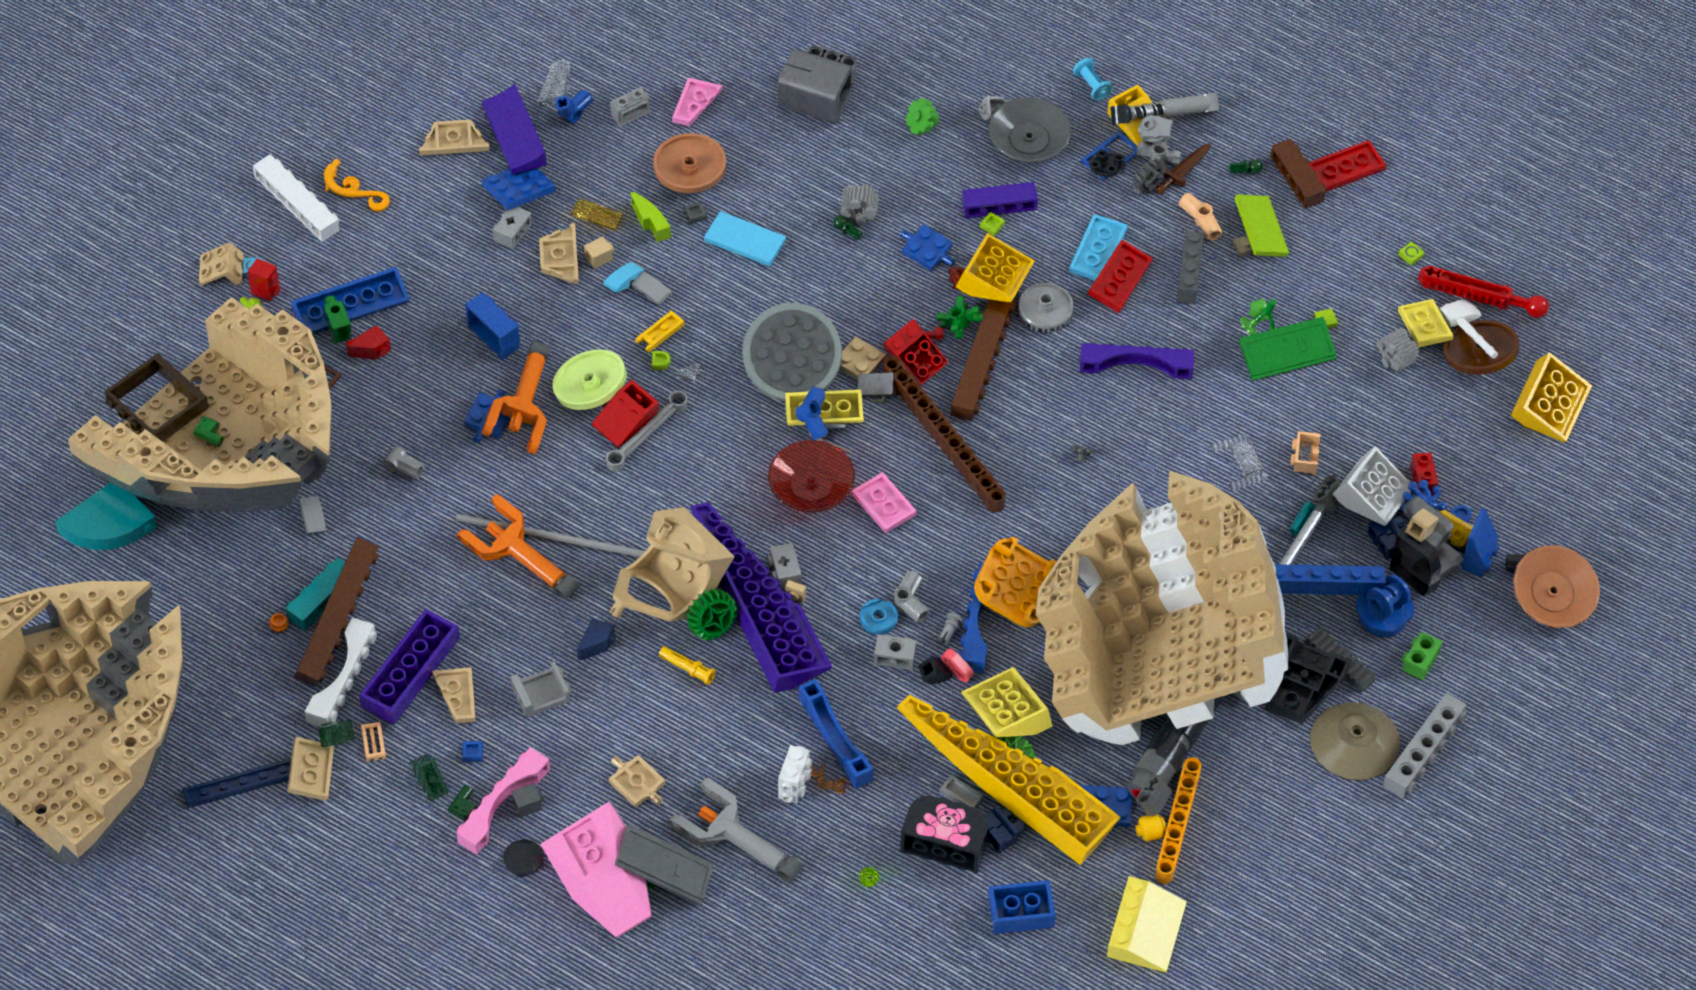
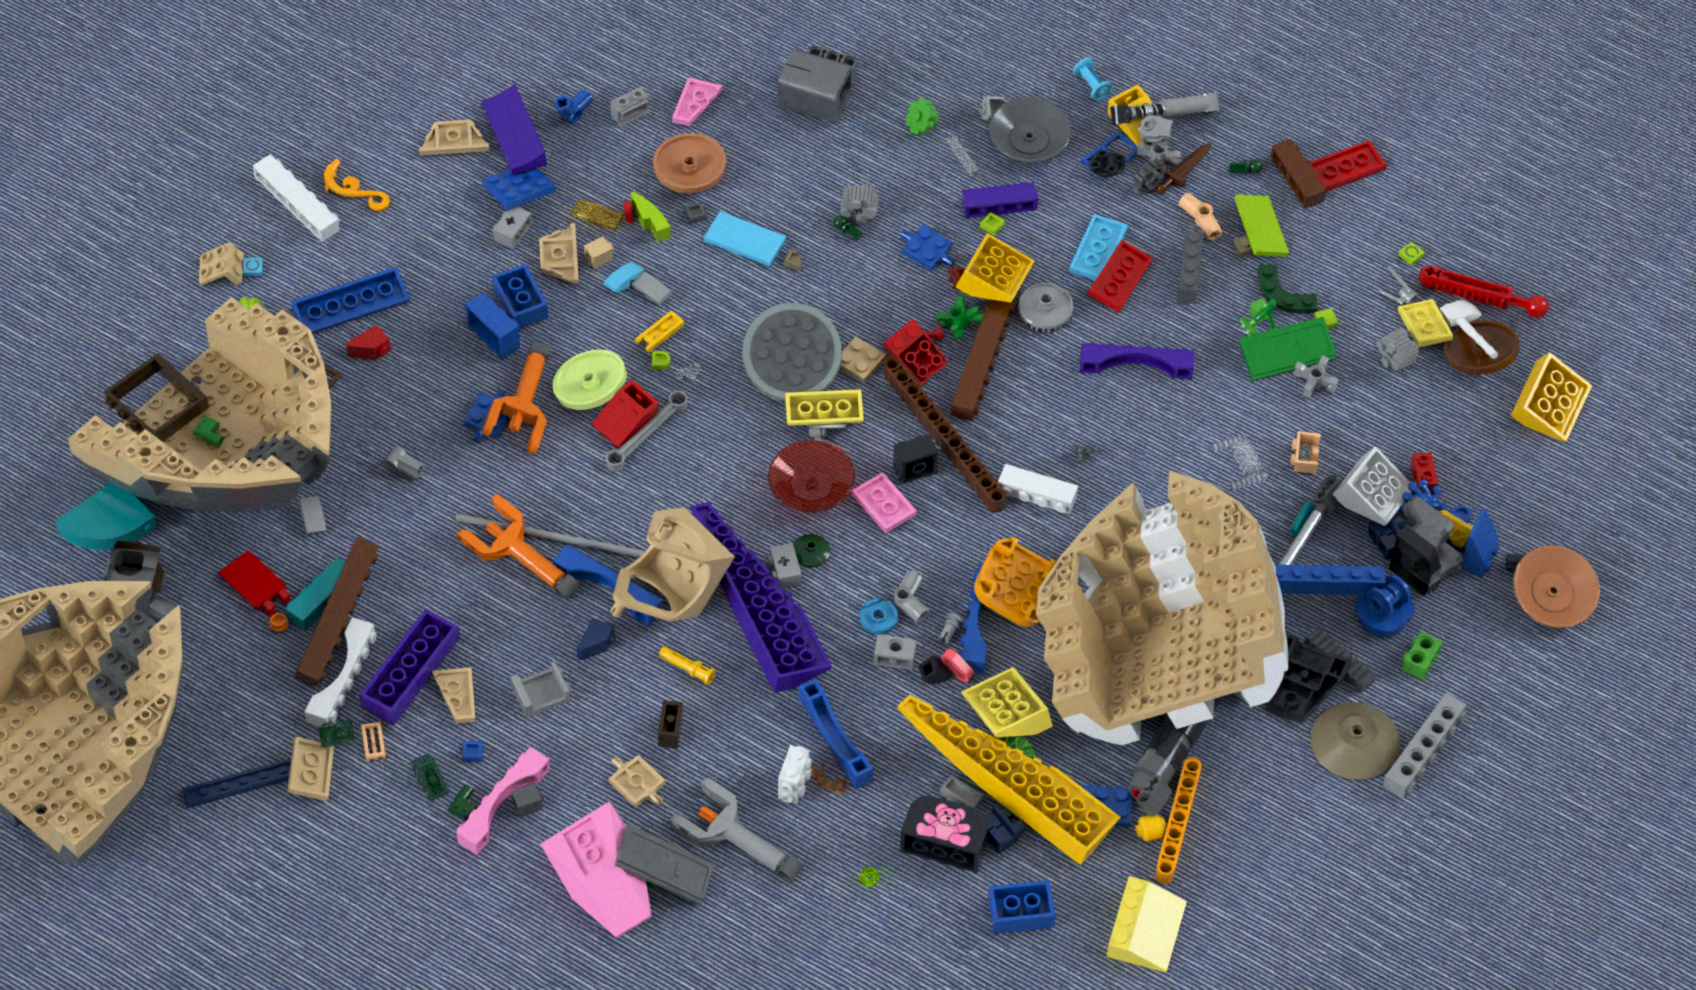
(140, 563): none -> flat silver piece
(255, 583): none -> red tile
(263, 280): red brick -> none
(336, 320): green torso -> none
(520, 296): none -> blue brick
(523, 857): black dish -> none
(555, 83): clear wing -> none
(581, 567): none -> blue arch
(628, 211): none -> red tile
(670, 724): none -> dark brown brick
(711, 614): green gear -> none
(793, 260): none -> dark tan tile
(796, 590): tan plate -> none
(810, 412): blue piece -> none
(811, 556): none -> dark green dish
(877, 385): flat silver piece -> none
(915, 459): none -> black brick
(962, 155): none -> clear axle
(1038, 489): none -> white brick
(1285, 300): none -> dark green plate
(1315, 377): none -> light grey pin
(1406, 294): none -> light grey plant
(1422, 525): tan brick -> none

